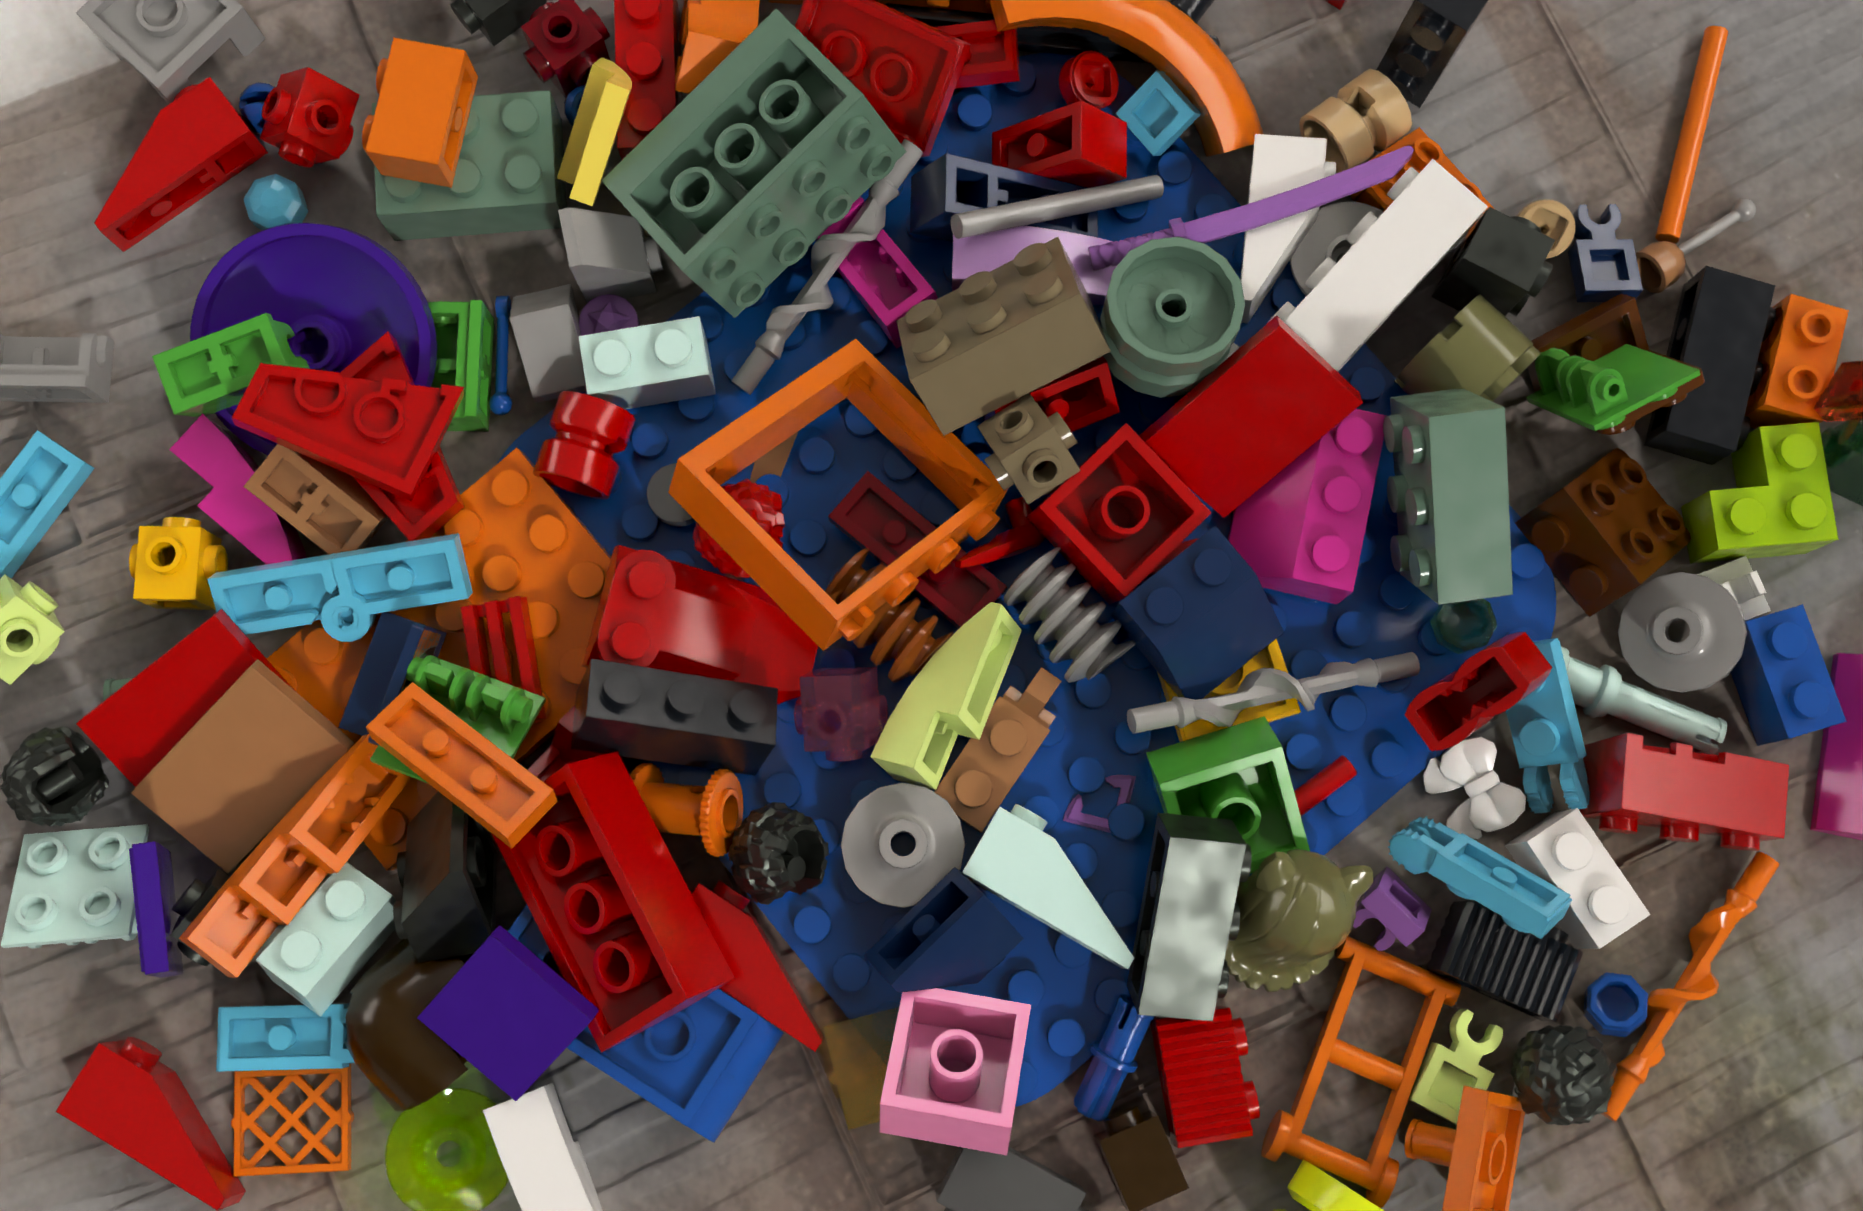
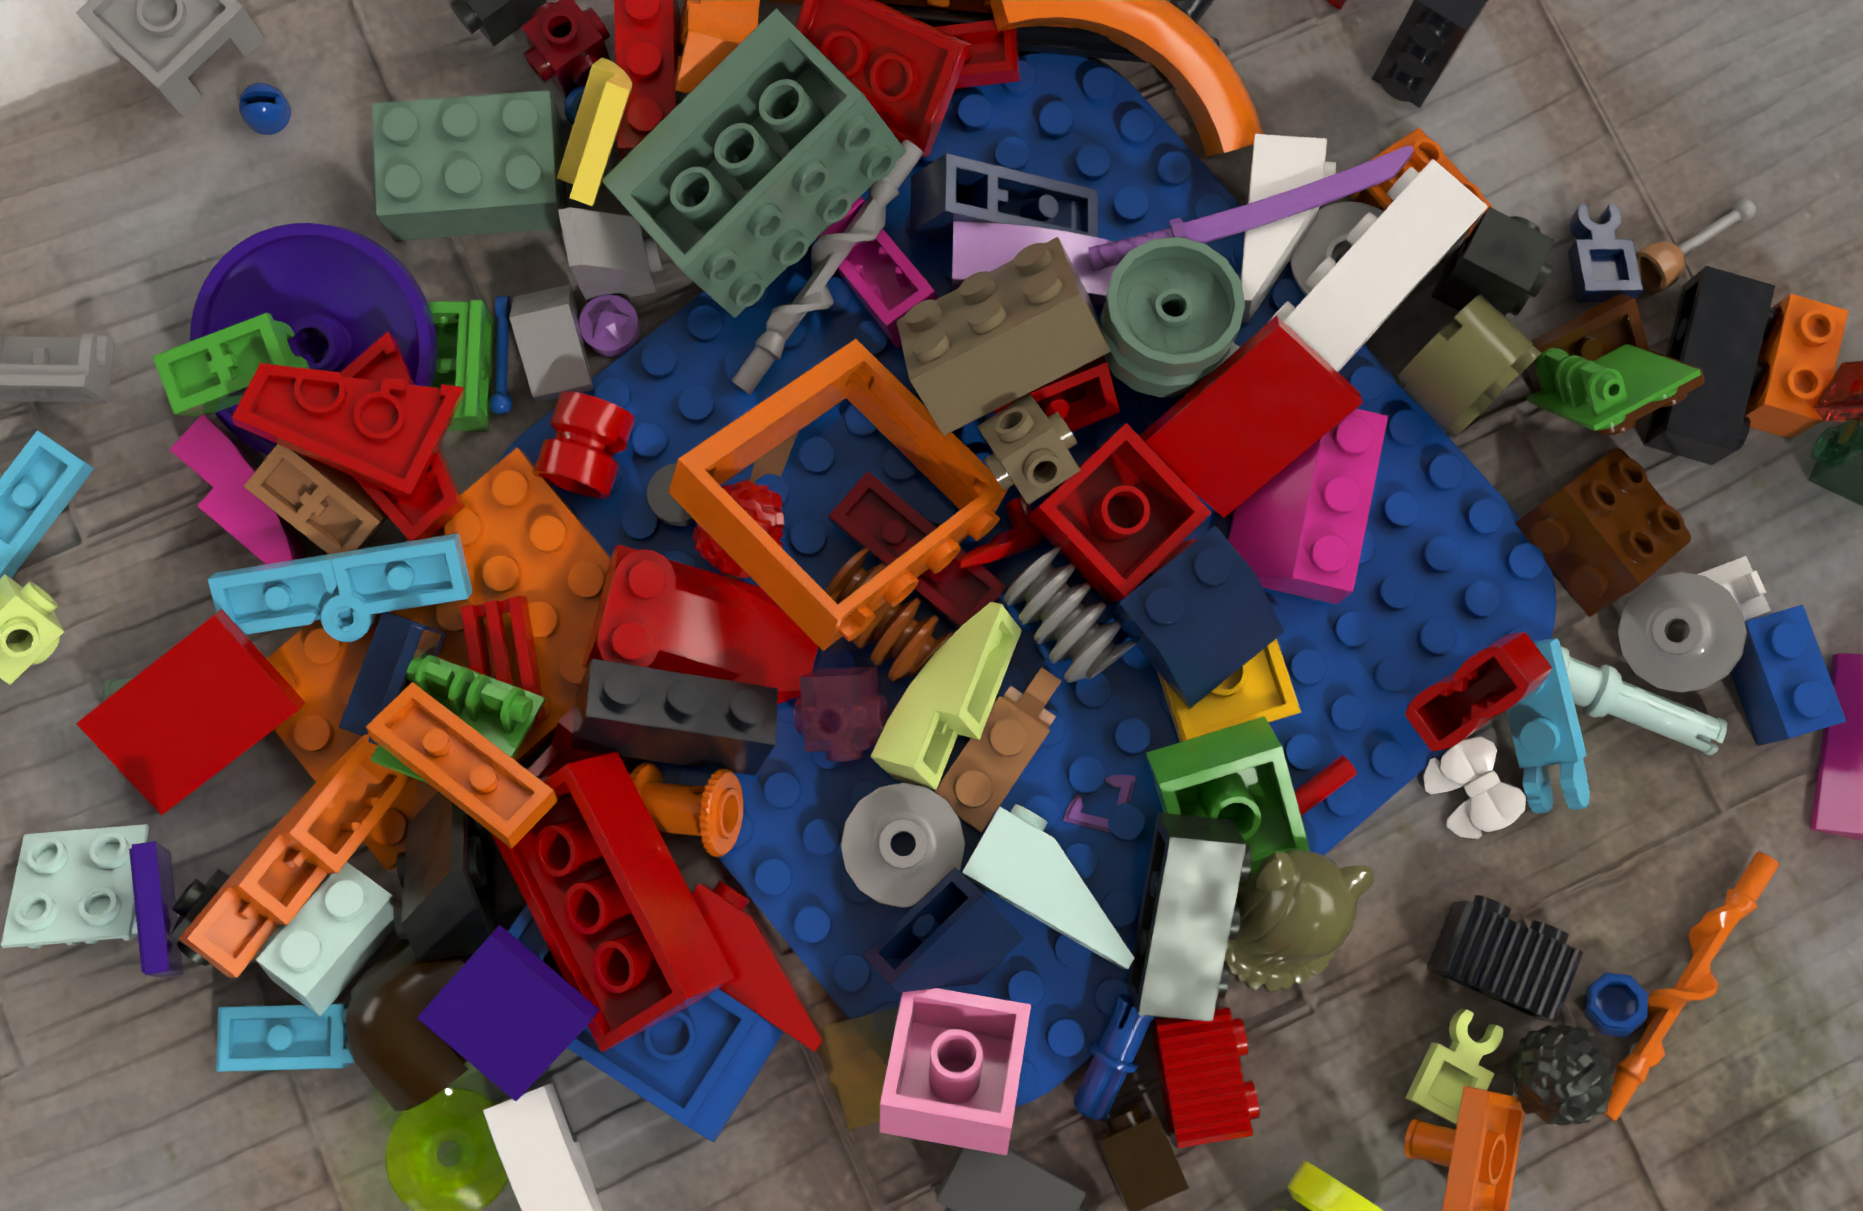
(53, 777): pearl dark grey piece -> none
(150, 1117): red slope -> none
(174, 564): yellow brick -> none
(183, 157): red slope -> none
(242, 766): medium nougat tile -> none
(243, 1122): orange window -> none
(275, 202): medium azure tile -> none
(309, 117): red brick -> none
(420, 112): orange brick -> none
(648, 363): light aqua brick -> none
(777, 853): pearl dark grey piece -> none
(1056, 206): light grey bar -> none
(1066, 145): red slope -> none
(1090, 79): red tile -> none
(1158, 113): medium azure tile -> none
(1270, 686): light grey piece -> none
(1285, 1133): orange piece -> none
(1361, 119): tan wheel -> none
(1395, 907): medium lavender tile -> none
(1450, 494): sand green brick -> none
(1464, 625): tile -> none
(1480, 875): medium azure hinge -> none
(1553, 221): tan tile -> none
(1574, 860): white brick -> none
(1685, 792): red wedge -> none
(1692, 134): orange bar -> none
(1778, 502): lime brick -> none

